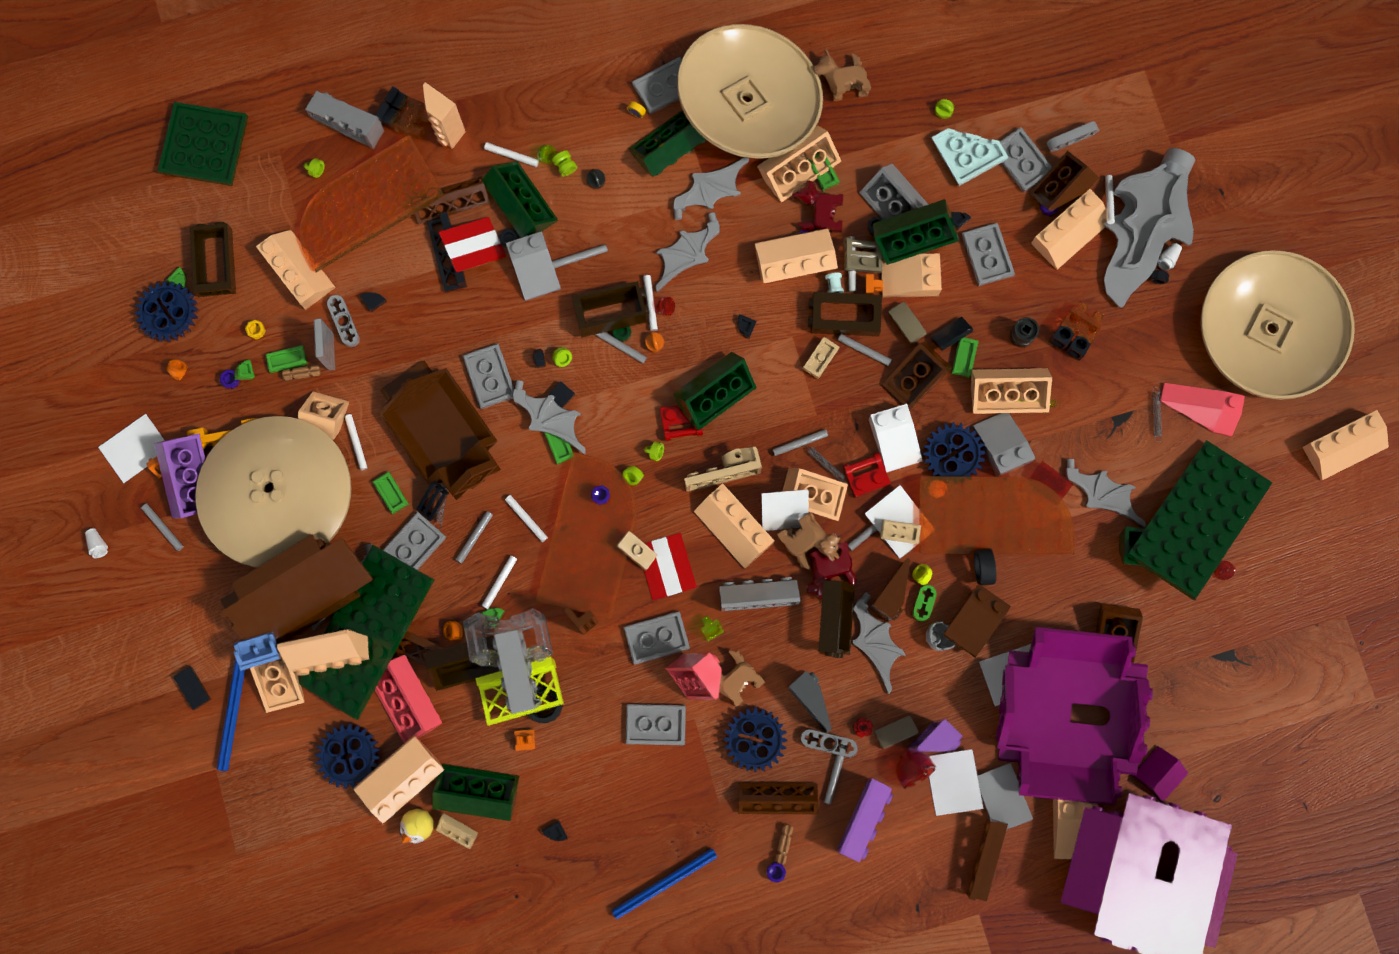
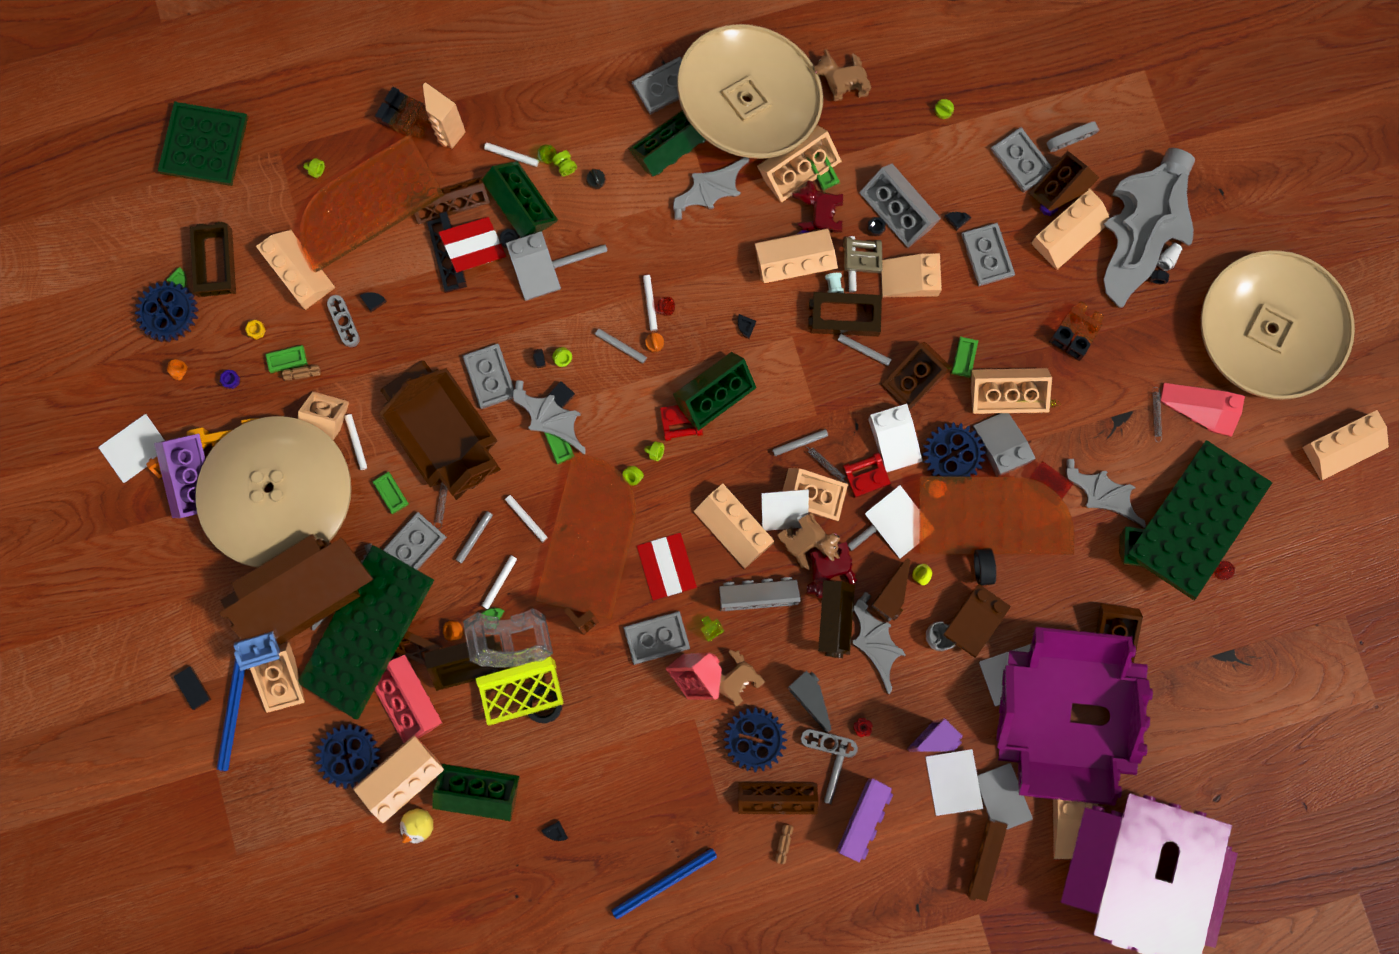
(95, 544): white cone -> none
(162, 527): light grey bar -> none
(244, 371): bright green tile -> none
(324, 344): light grey tile -> none
(324, 651): light nougat slope -> none
(345, 119): light grey wedge -> none
(431, 515): black tile -> none
(456, 831): tan plate -> none
(516, 671): light grey wedge -> none
(524, 740): orange tile -> none
(600, 495): dark purple tile -> none
(608, 297): dark brown piece -> none
(622, 334): dark green tile -> none
(636, 109): yellow tile -> none
(636, 550): tan plate -> none
(655, 724): light grey tile -> none
(687, 251): light grey animal -> none
(734, 469): tan plate -> none
(776, 872): dark purple tile -> none
(821, 358): tan plate -> none
(873, 285): orange tile -> none
(896, 732): dark tan slope -> none
(900, 531): tan plate -> none
(907, 322): dark tan slope -> none
(913, 768): clear red cylinder -> none
(915, 232): dark green slope -> none
(928, 604): bright green beam -> none
(951, 333): black tile -> none
(968, 154): light aqua plate -> none
(1024, 332): pearl dark grey wheel -> none
(1109, 199): white bar -> none
(1161, 773): magenta slope -> none

